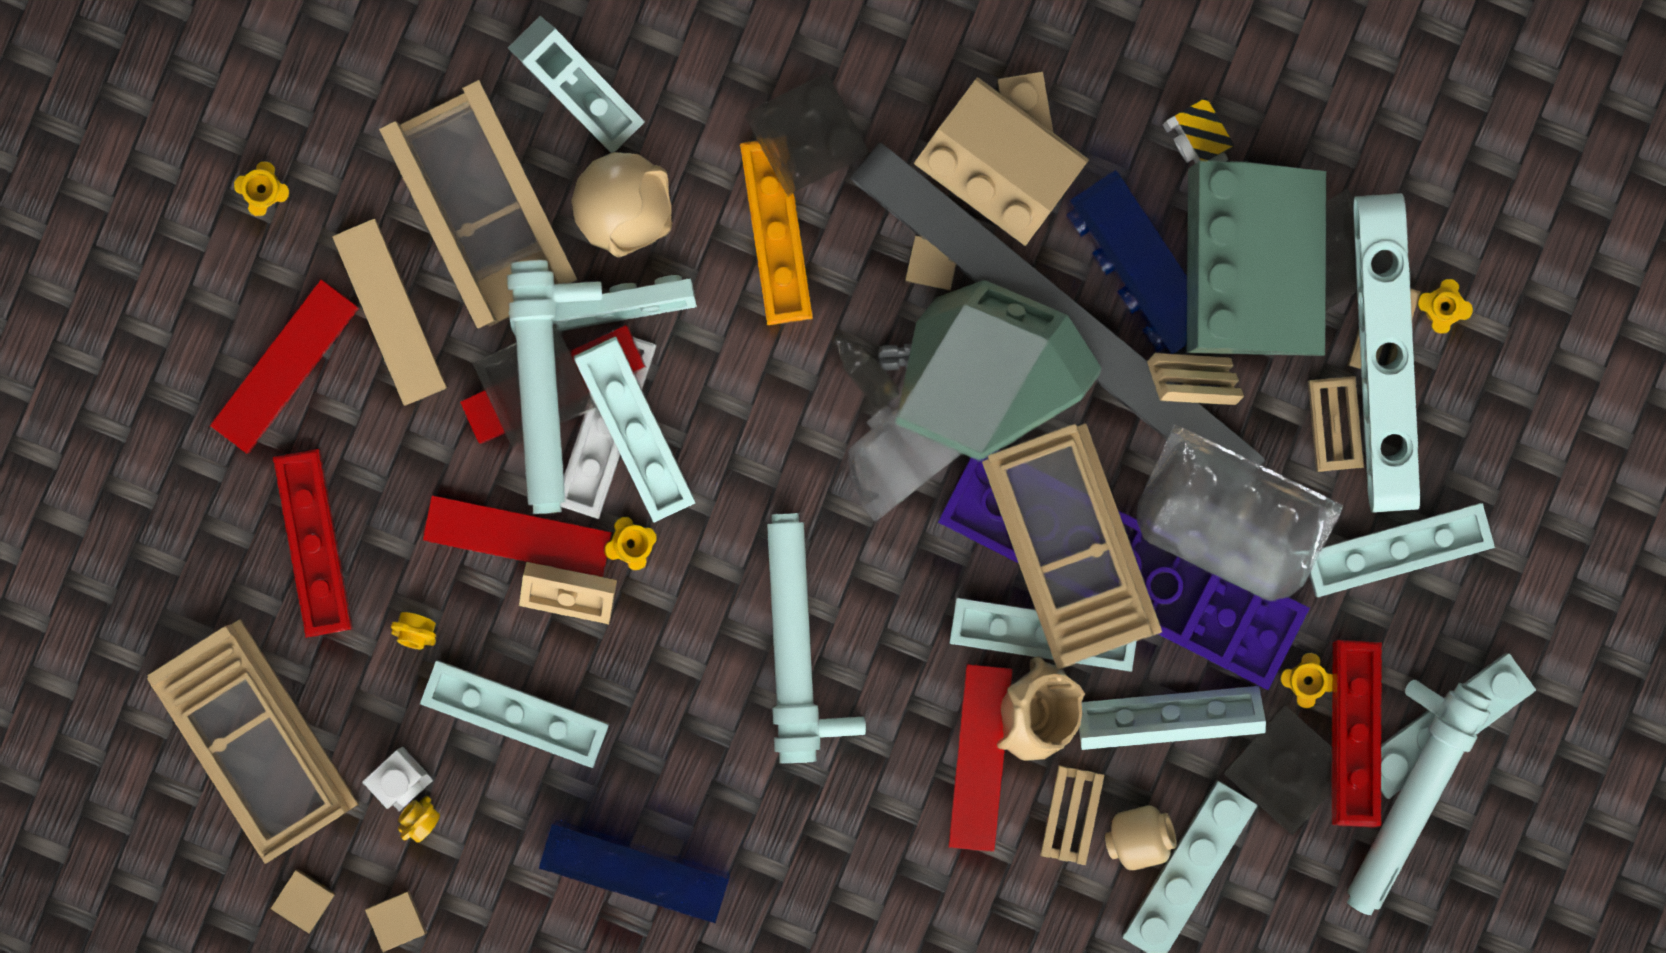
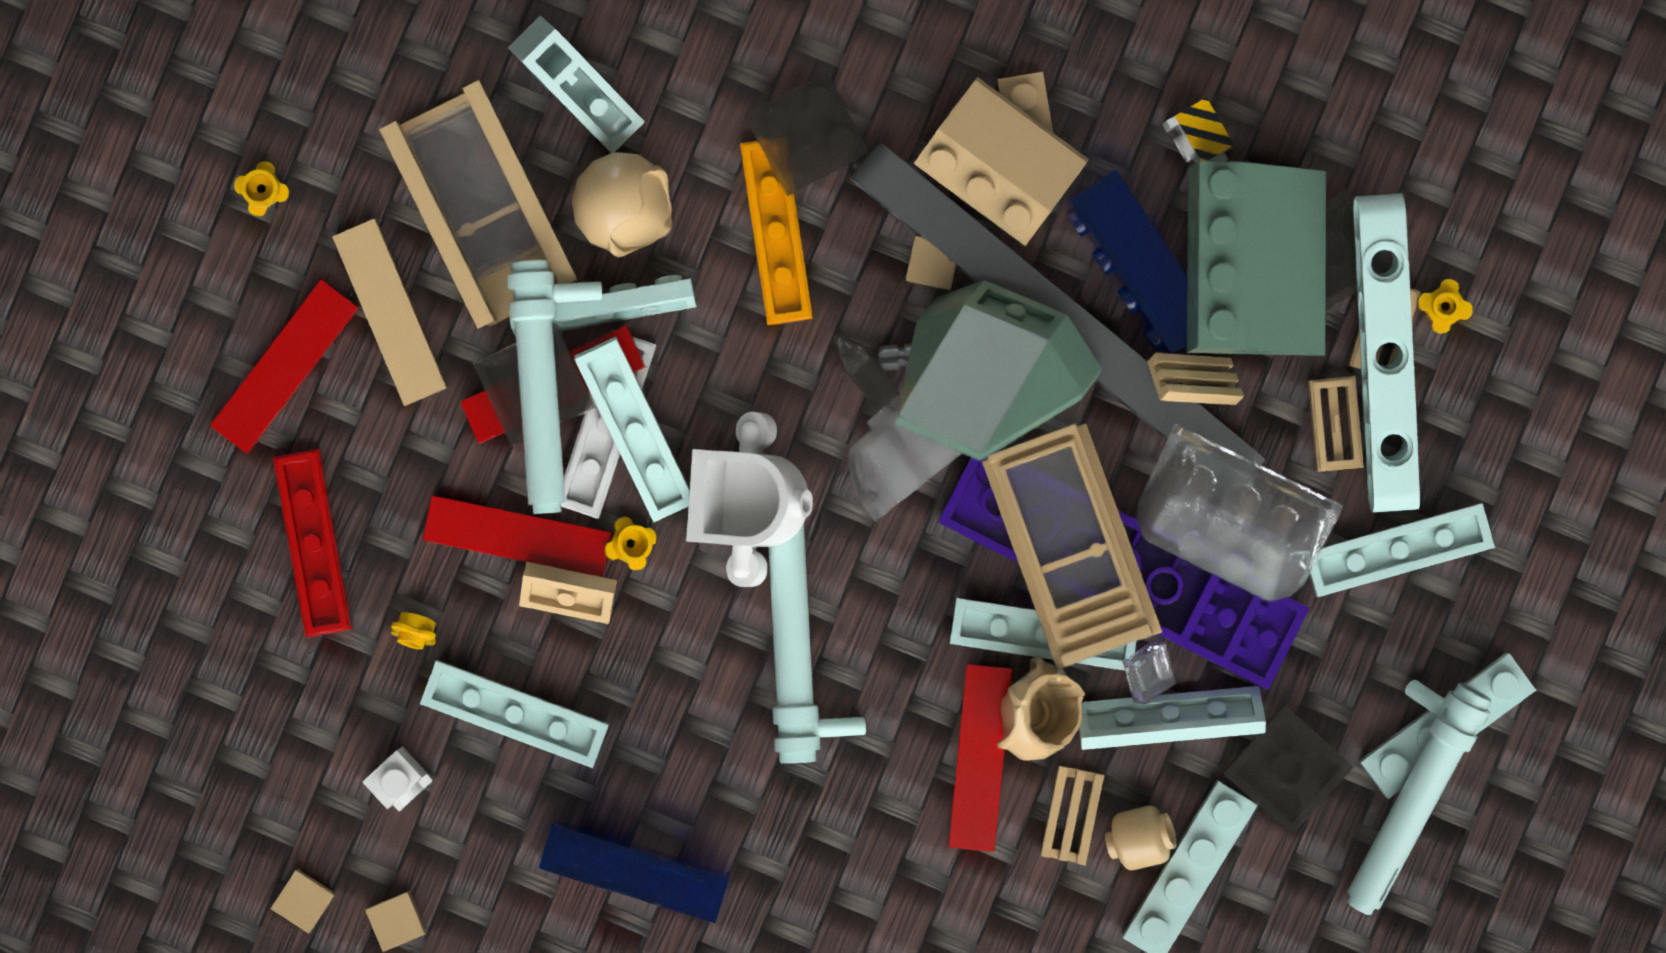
(252, 740): tan piece -> none
(418, 819): yellow plate -> none
(746, 499): none -> white piece
(1149, 672): none -> clear tile
(1295, 678): yellow plate -> none
(1356, 733): red tile -> none

